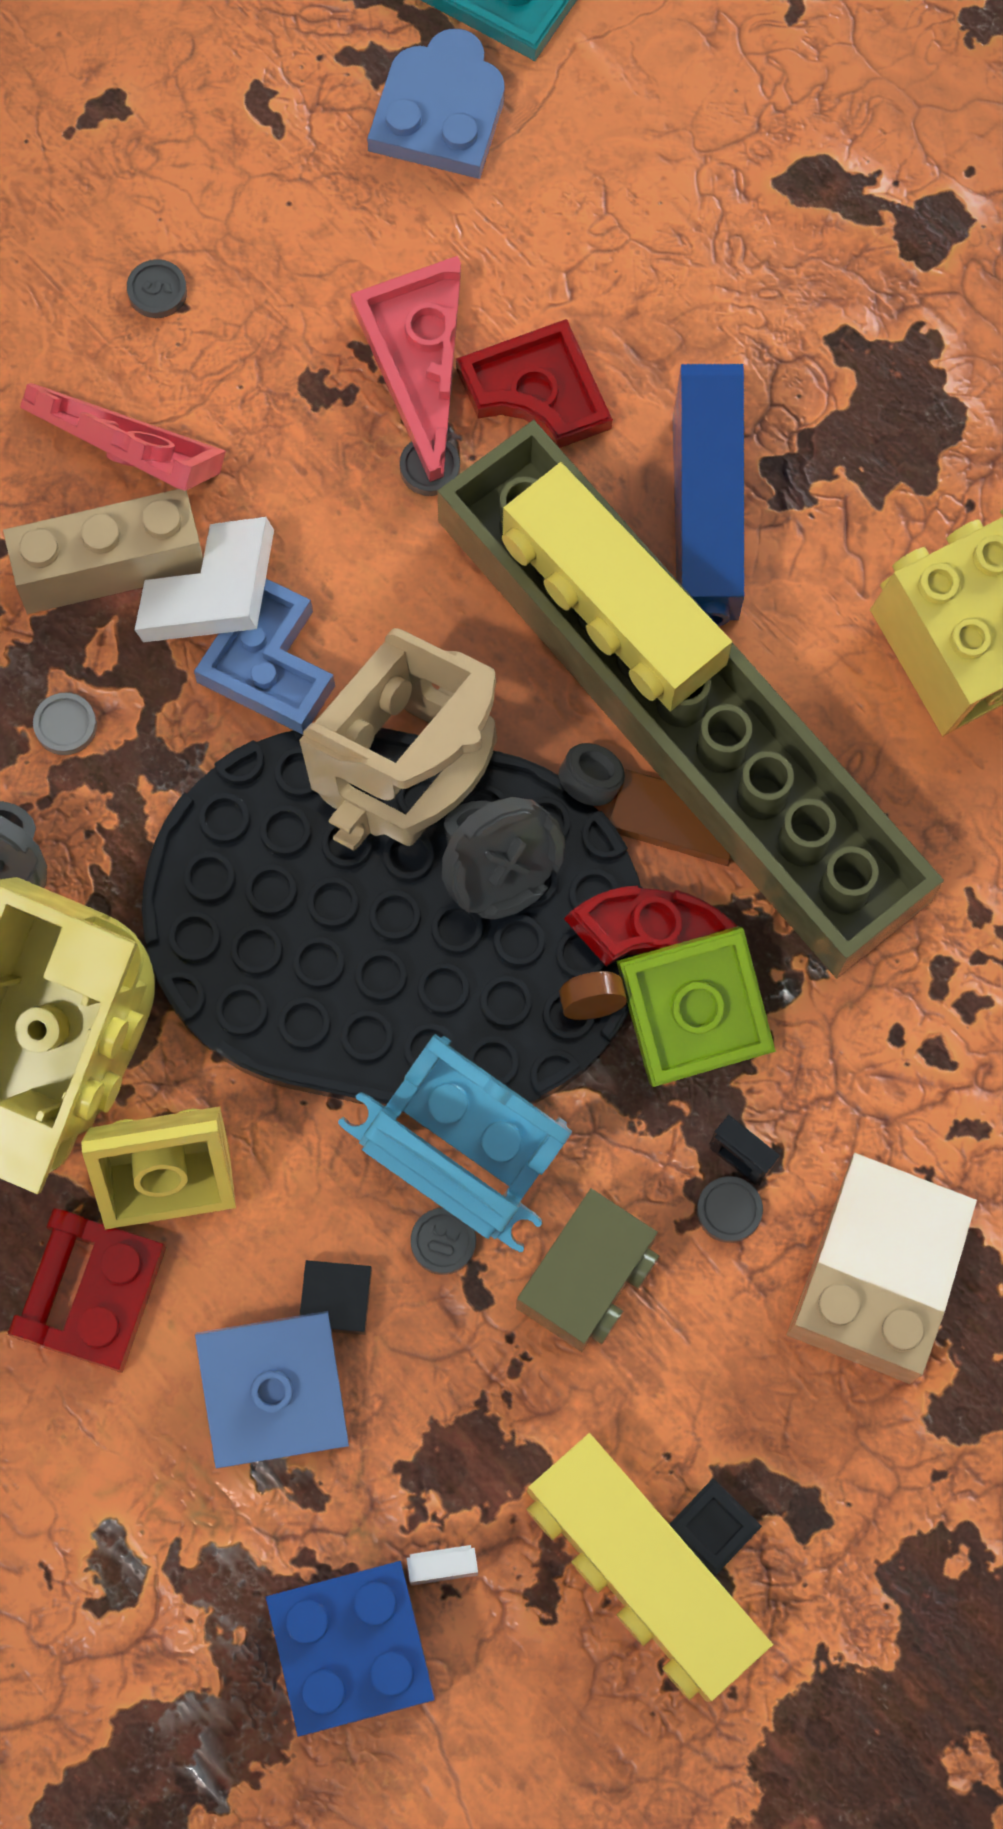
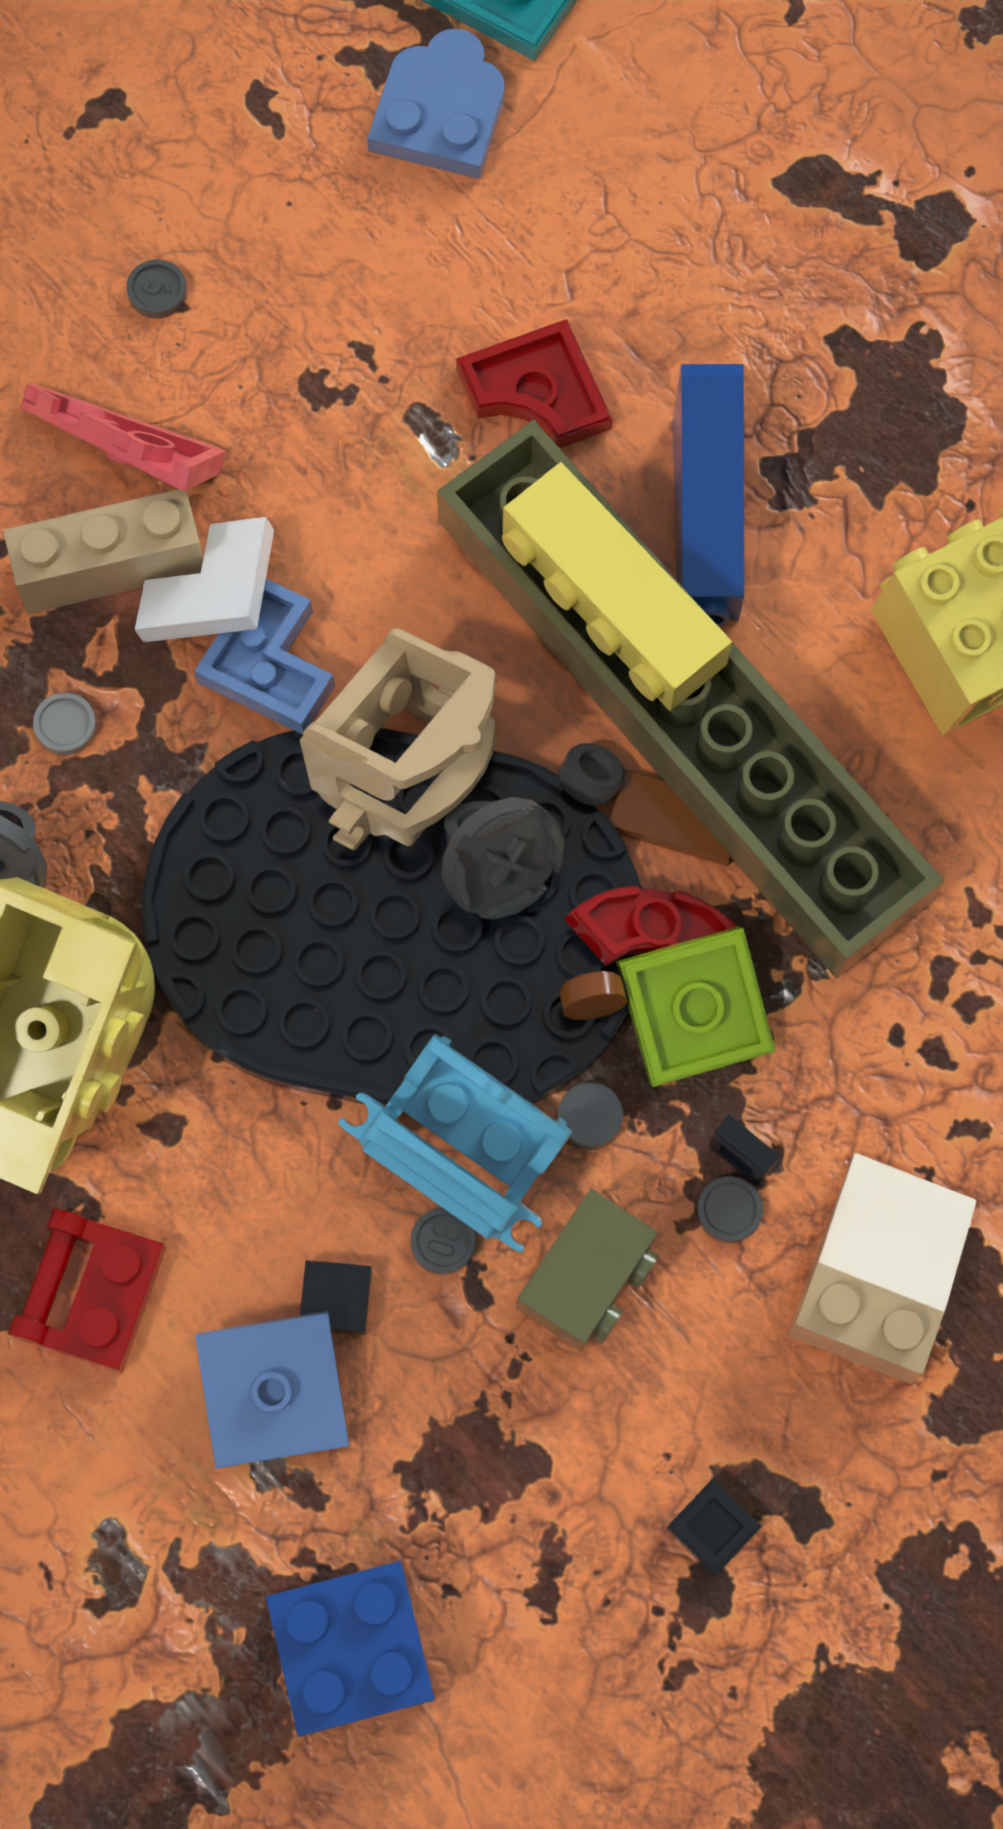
(160, 1167): light yellow slope -> none
(412, 337): coral wing -> none
(415, 476): dark grey piece -> none
(442, 1565): white tile -> none
(592, 1115): none -> dark grey tile
(648, 1569): light yellow brick -> none

